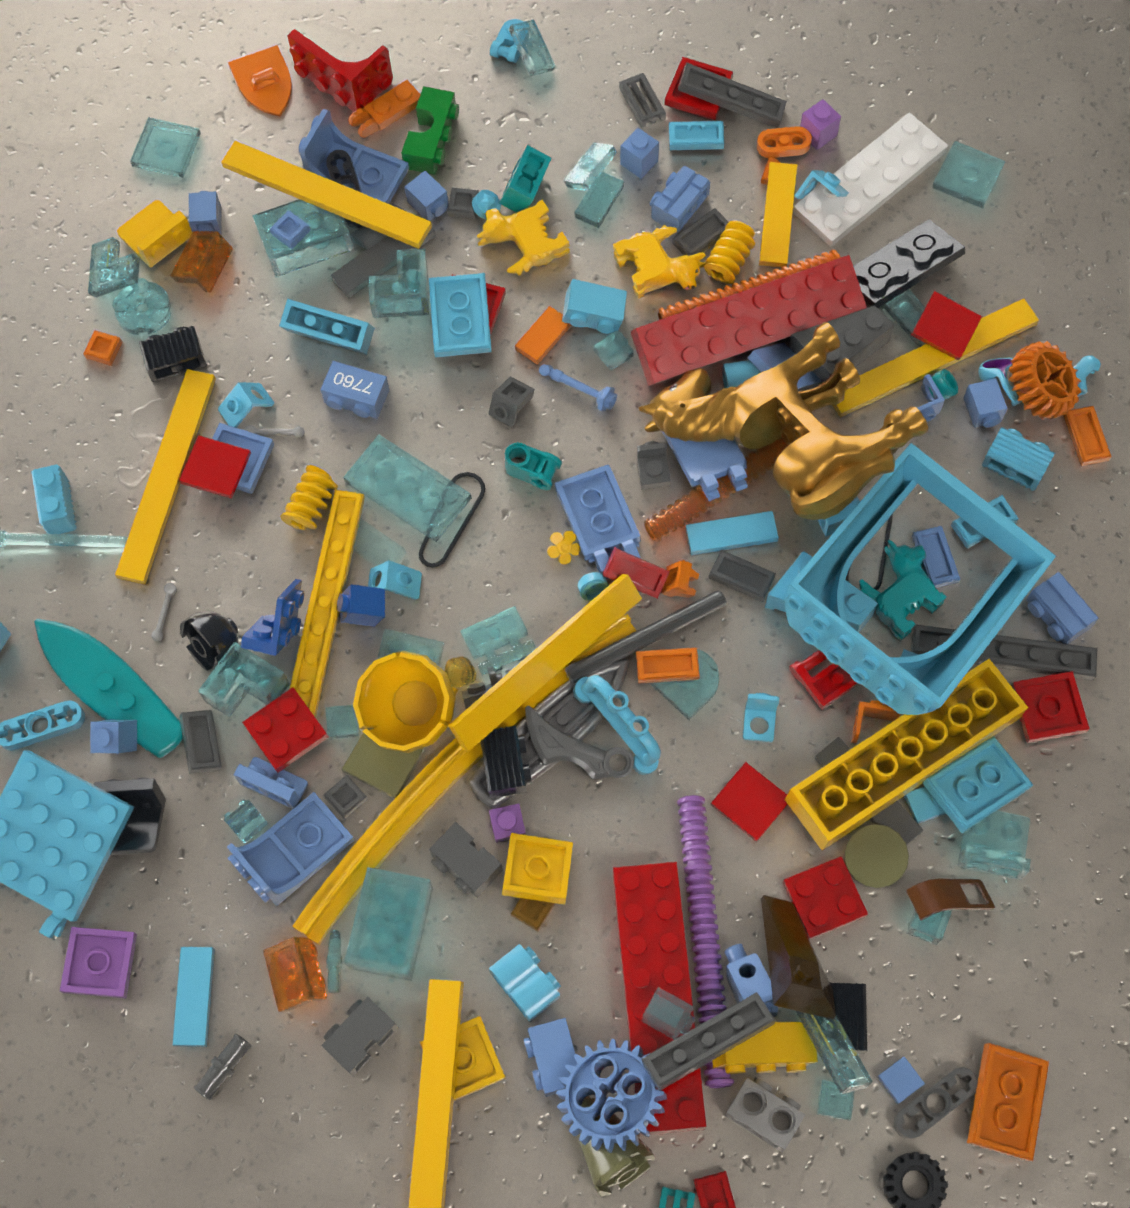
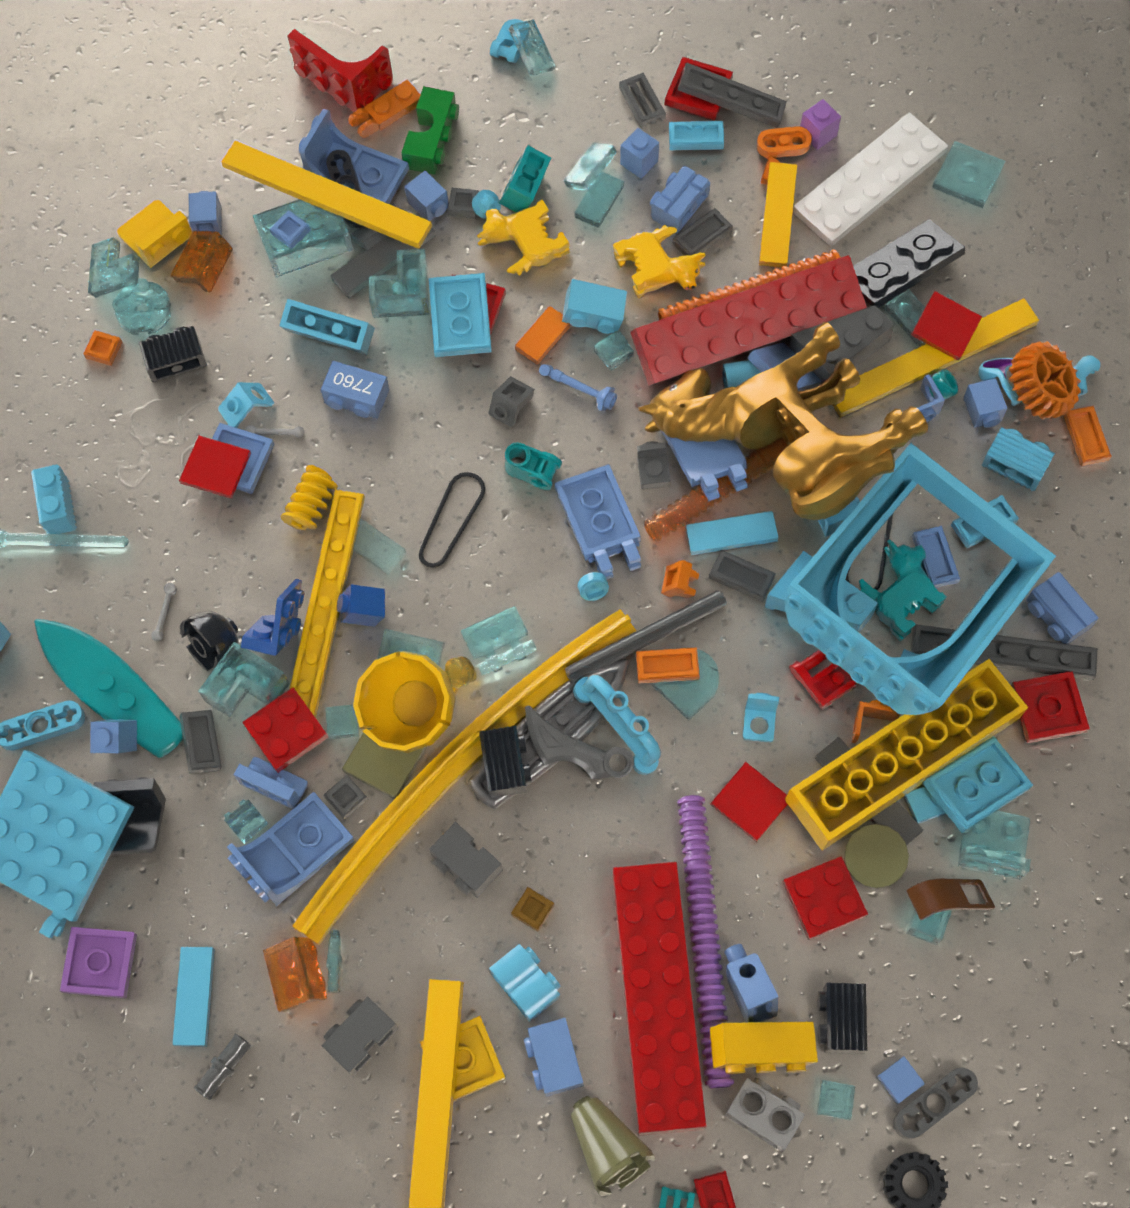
(165, 147): clear light blue tile -> none
(165, 476): yellow tile -> none
(264, 80): orange shield -> none
(389, 924): clear light blue brick -> none
(397, 579): medium azure bracket -> none
(407, 488): clear light blue plate -> none
(476, 690): dark grey bracket -> none
(506, 821): medium lavender plate -> none
(537, 868): yellow plate -> none
(544, 662): yellow tile -> none
(563, 547): yellow plant -> none
(586, 1081): medium blue gear -> none
(645, 575): red tile -> none
(668, 1014): clear light blue brick -> none
(708, 1041): dark grey tile -> none
(730, 252): yellow piece -> none
(793, 965): dark brown wedge -> none
(828, 179): medium azure bracket -> none
(836, 1052): clear light blue plate -> none
(1008, 1102): orange tile -> none

